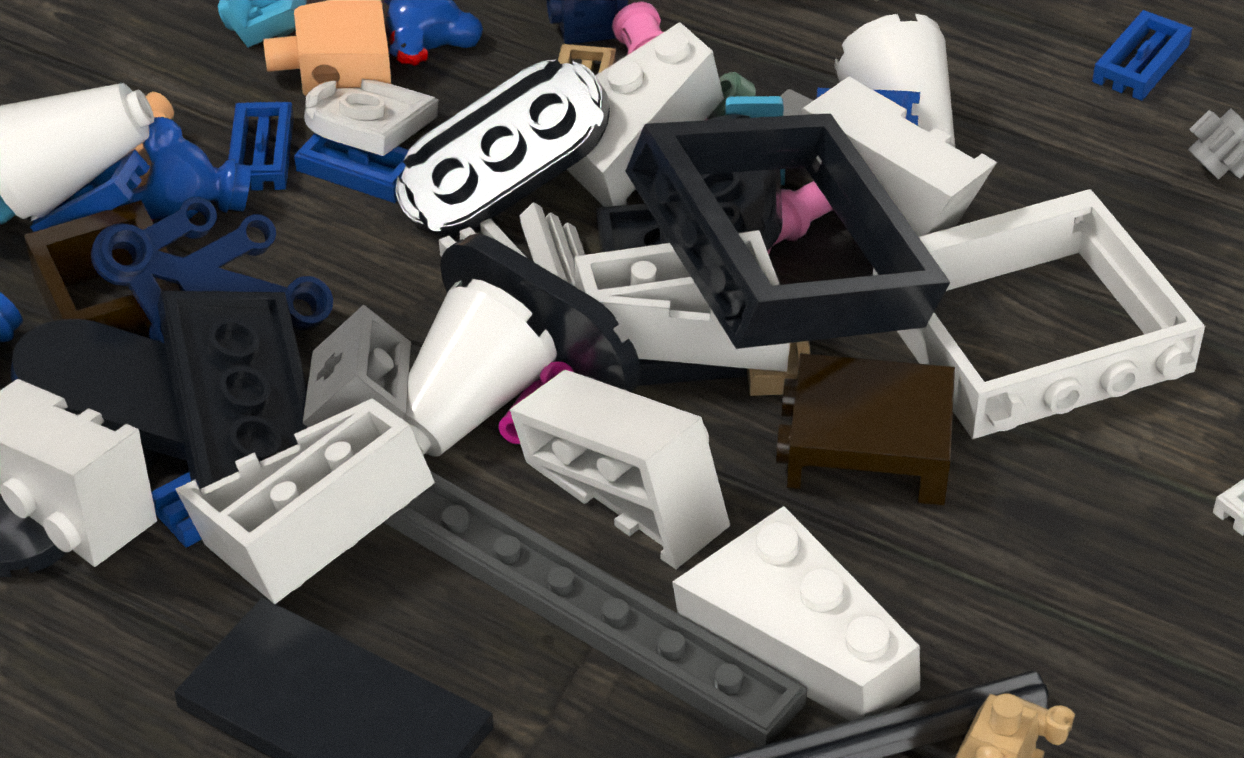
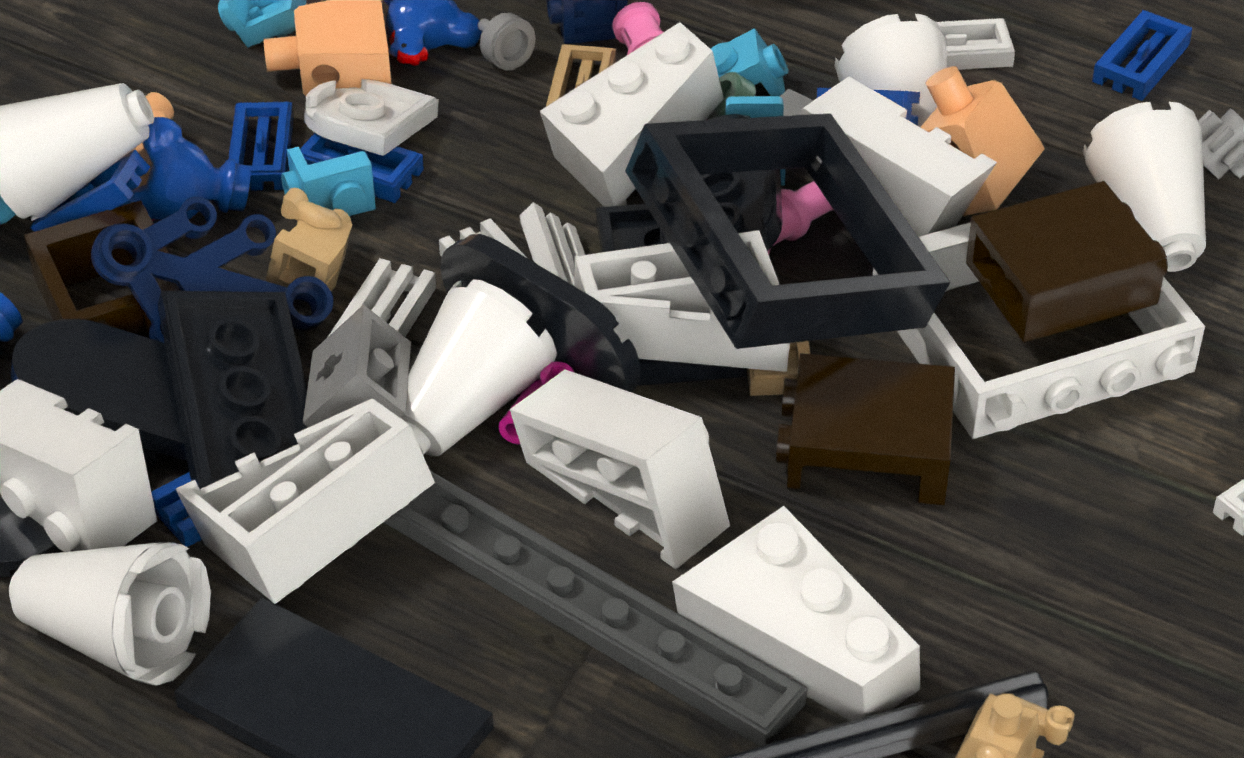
(118, 605): none -> white cone
(313, 246): none -> tan piece
(333, 183): none -> medium azure bracket
(383, 290): none -> white tile
(503, 147): tile -> none
(506, 40): none -> light grey tile
(753, 60): none -> medium azure bracket
(977, 43): none -> white tile
(984, 122): none -> light nougat torso
(1065, 260): none -> dark brown brick
(1156, 169): none -> white cone

